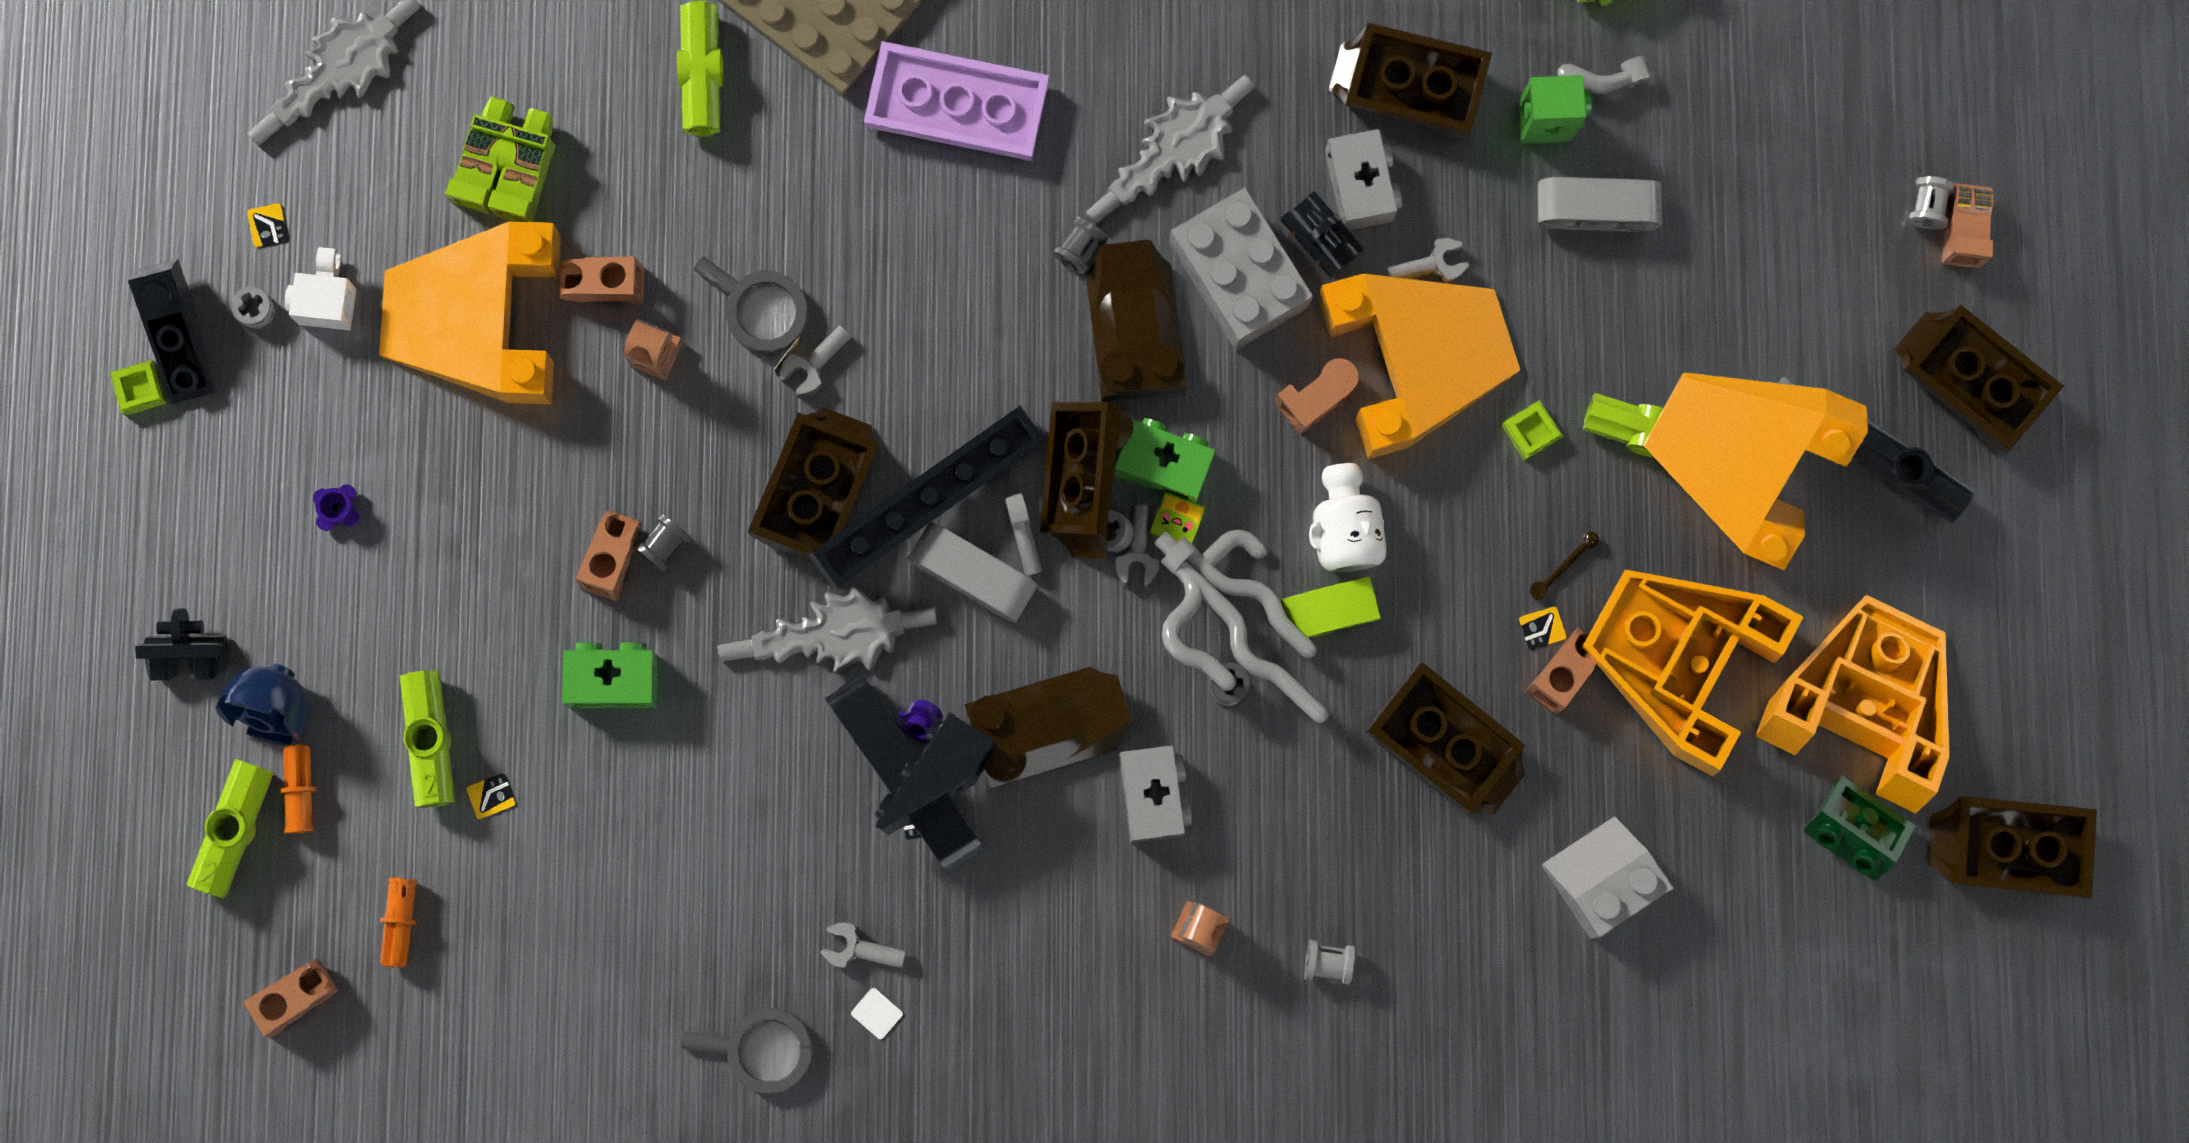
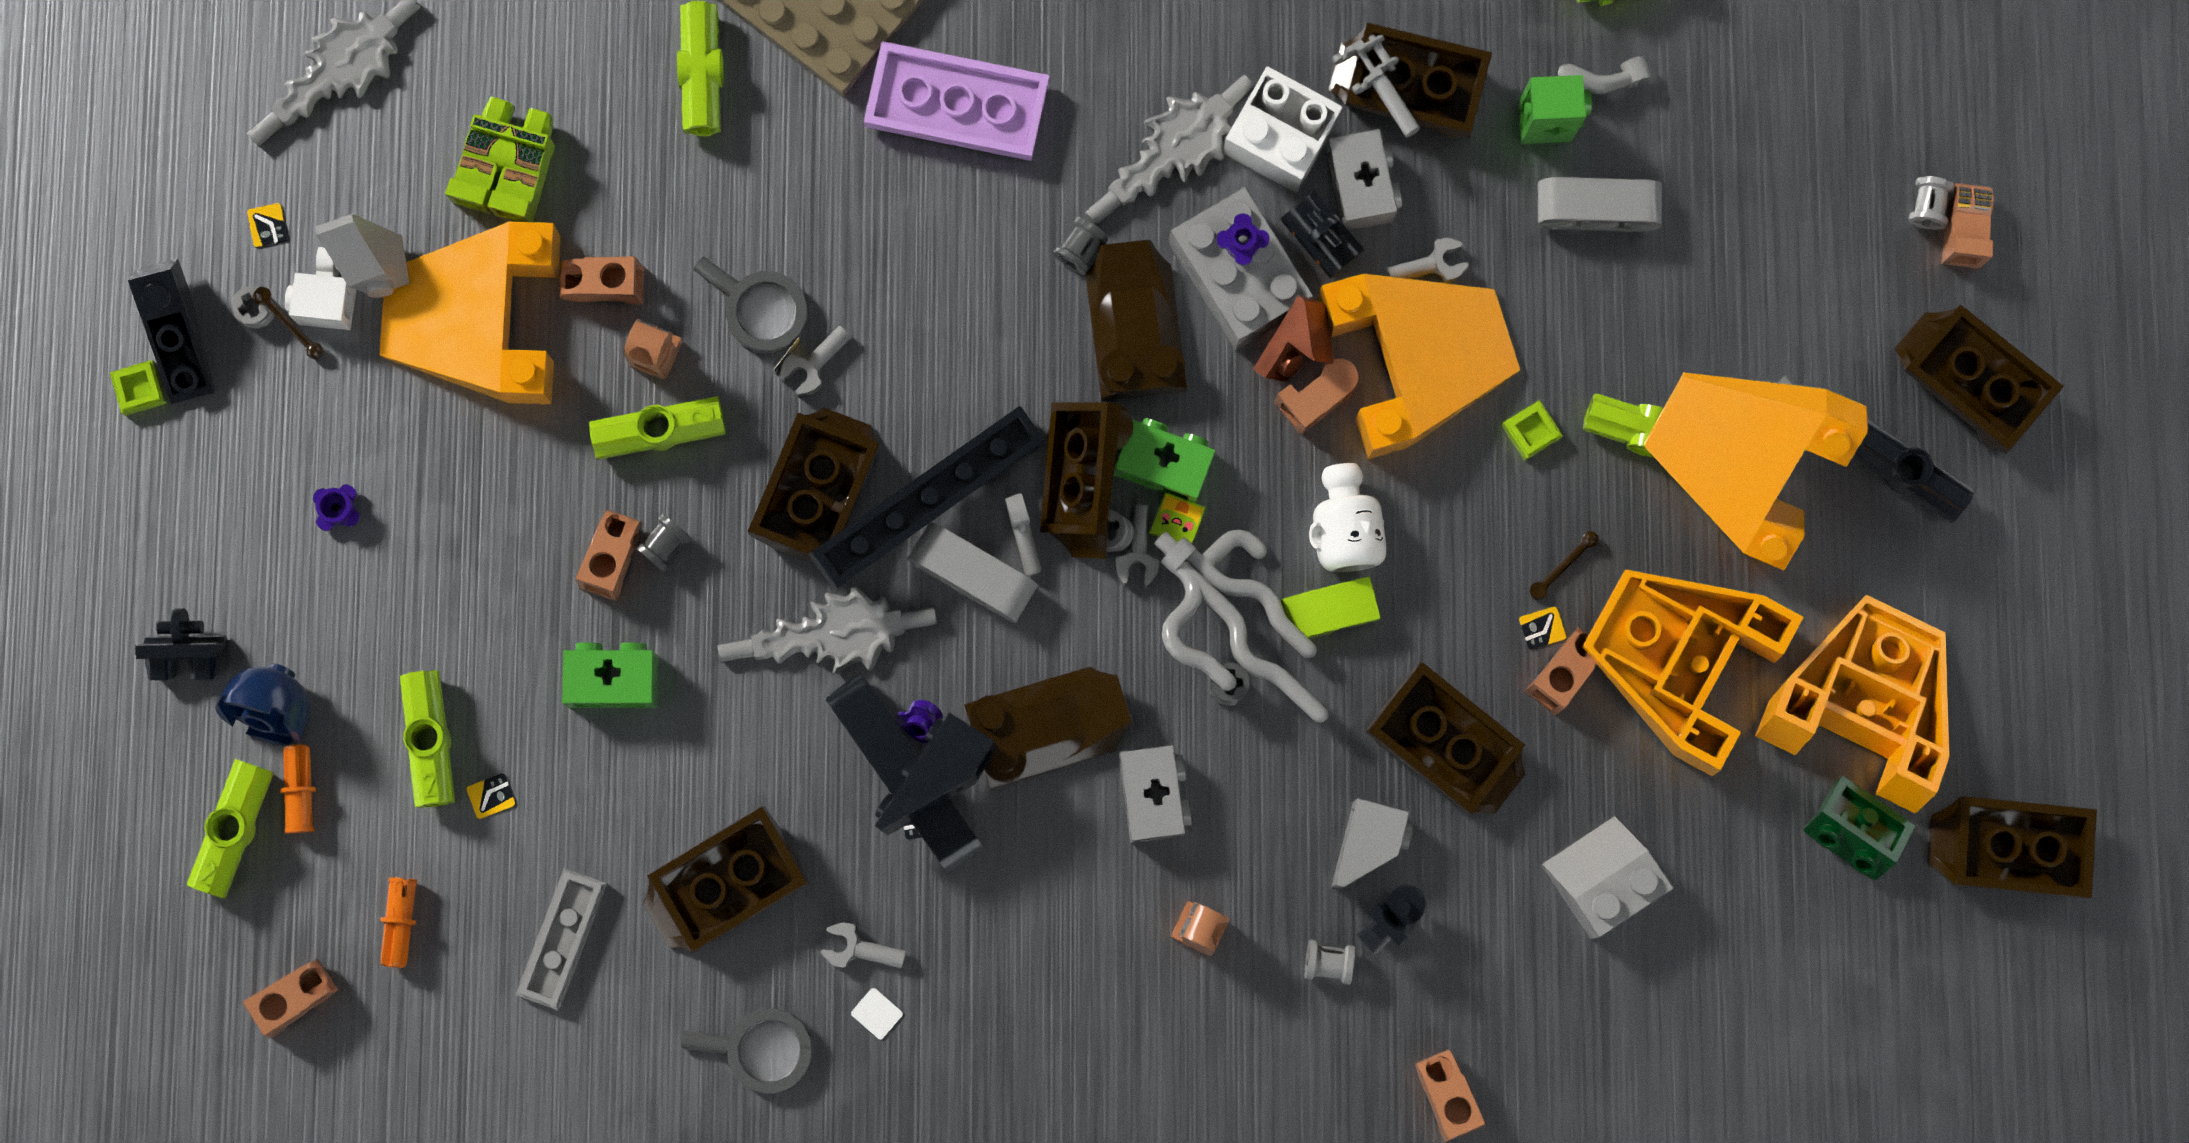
(262, 296): none -> dark brown hinge
(365, 254): none -> light grey slope
(561, 939): none -> light grey tile
(629, 435): none -> lime piece
(723, 882): none -> dark brown slope
(1243, 251): none -> dark purple plate
(1281, 129): none -> white slope
(1300, 333): none -> copper slope
(1370, 840): none -> light grey slope
(1380, 81): none -> light grey piece
(1393, 917): none -> black hips
(1449, 1096): none -> nougat leg

